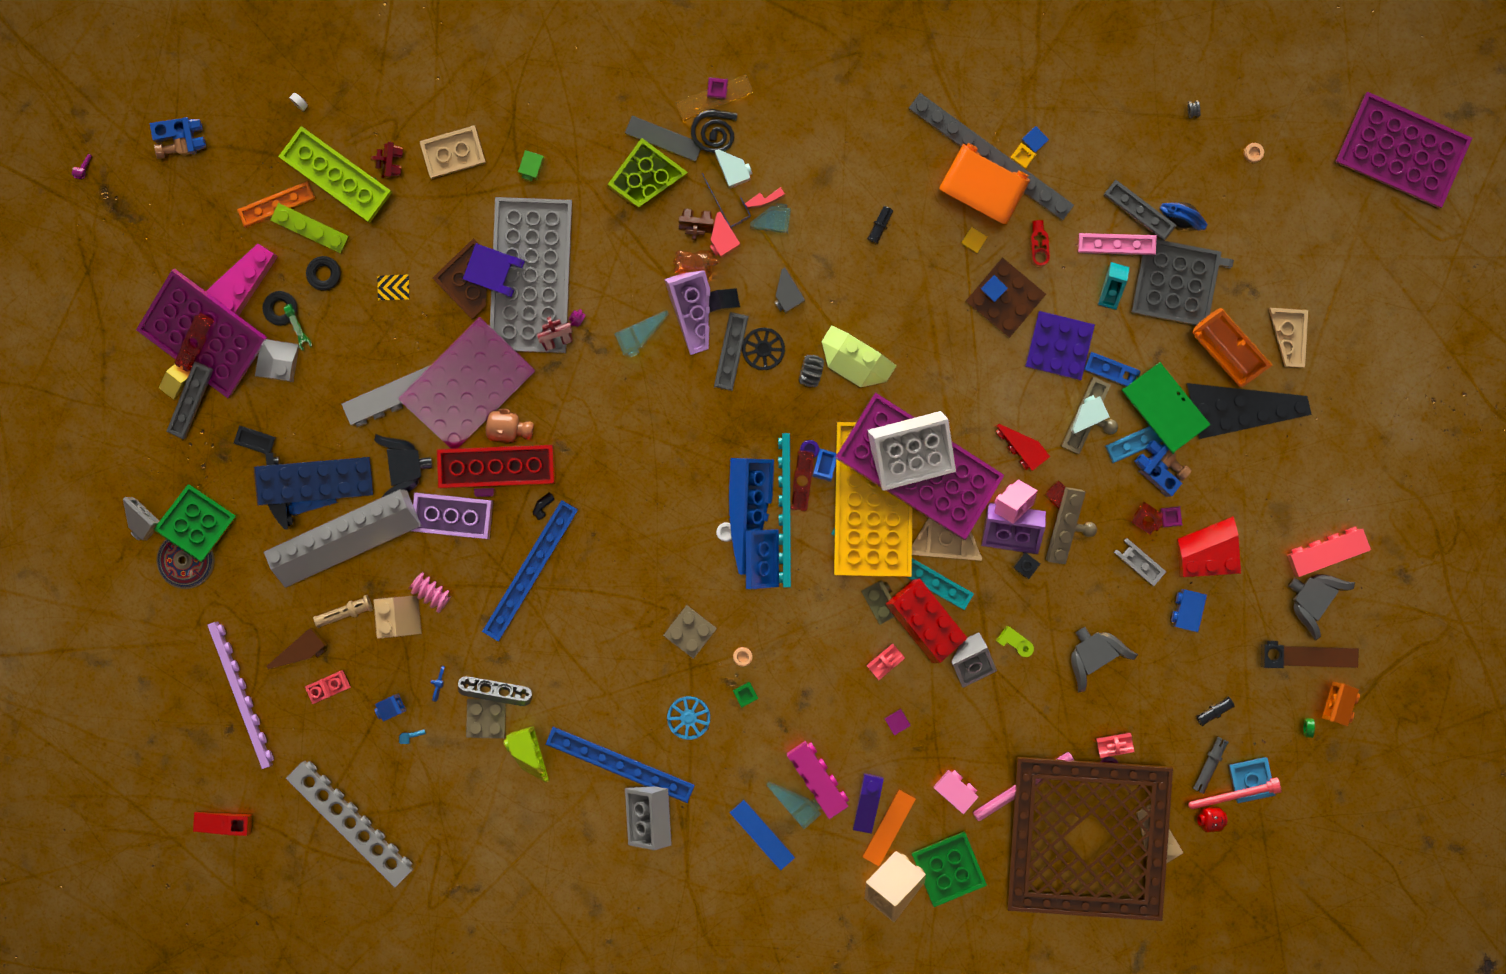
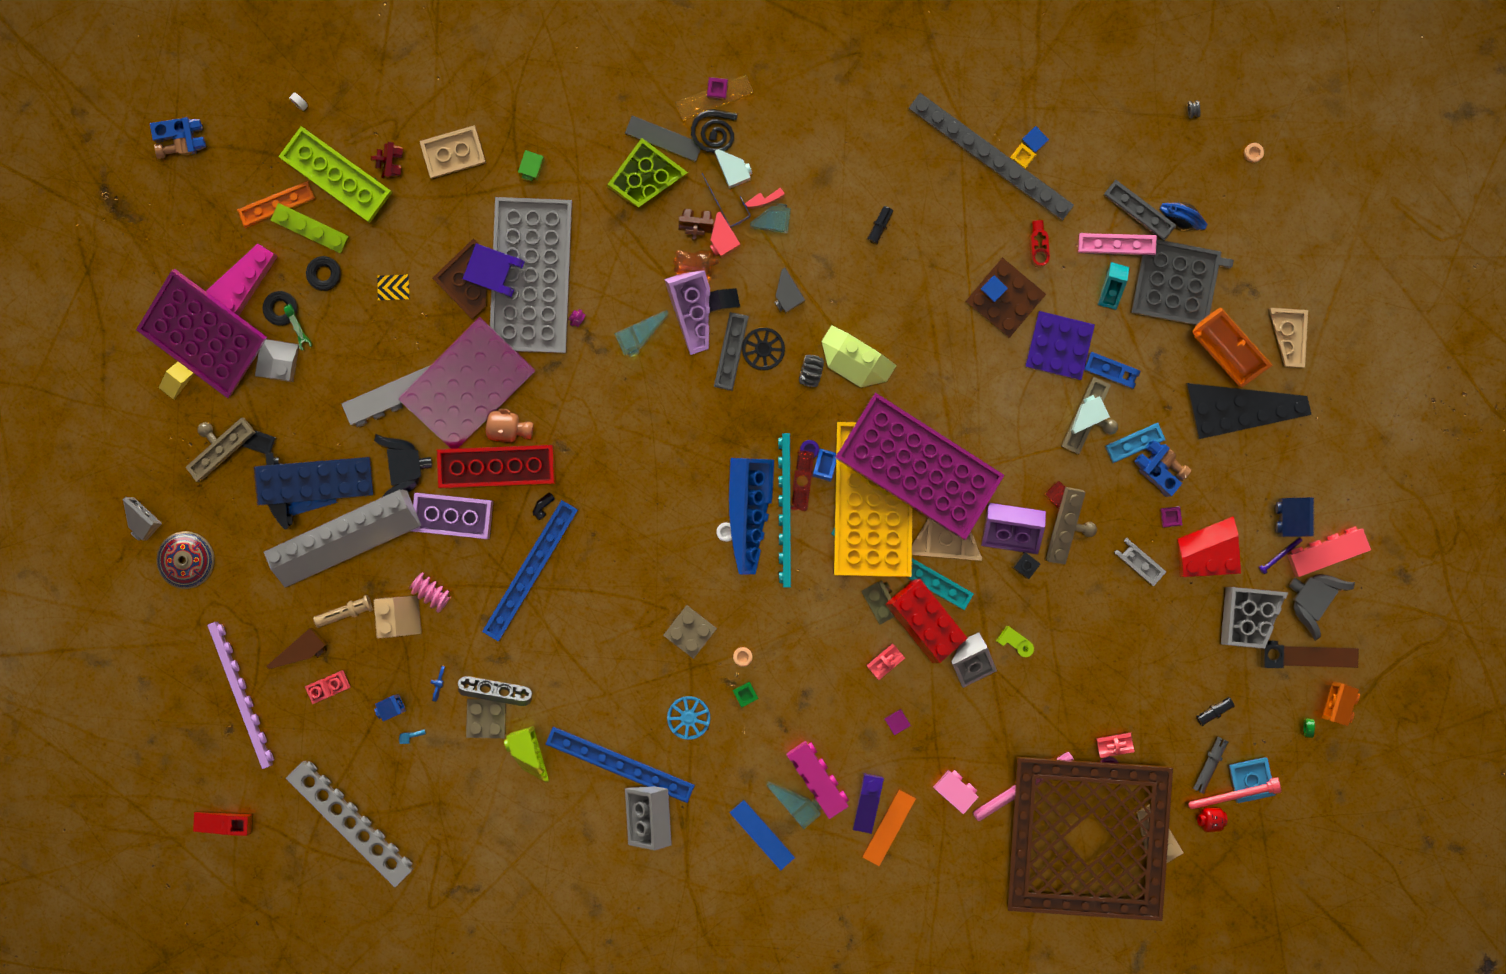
(81, 172): magenta hand -> none
(189, 400): dark grey tile -> none
(194, 523): green plate -> none
(197, 330): clear red piece -> none
(220, 448): none -> dark tan plate
(486, 492): magenta tile -> none
(546, 337): dark red hips -> none
(762, 559): blue plate -> none
(894, 885): slope -> none
(912, 450): white slope -> none
(949, 869): green plate -> none
(974, 240): yellow tile -> none
(984, 184): orange windscreen -> none
(1015, 501): bright pink brick -> none
(1029, 450): red slope -> none
(1094, 653): dark grey torso -> none
(1147, 510): clear red brick -> none
(1167, 412): green container -> none
(1189, 610): blue brick -> none
(1250, 616): none -> light grey wedge
(1264, 569): none -> dark purple piece
(1295, 517): none -> dark blue slope
(1403, 150): magenta plate -> none

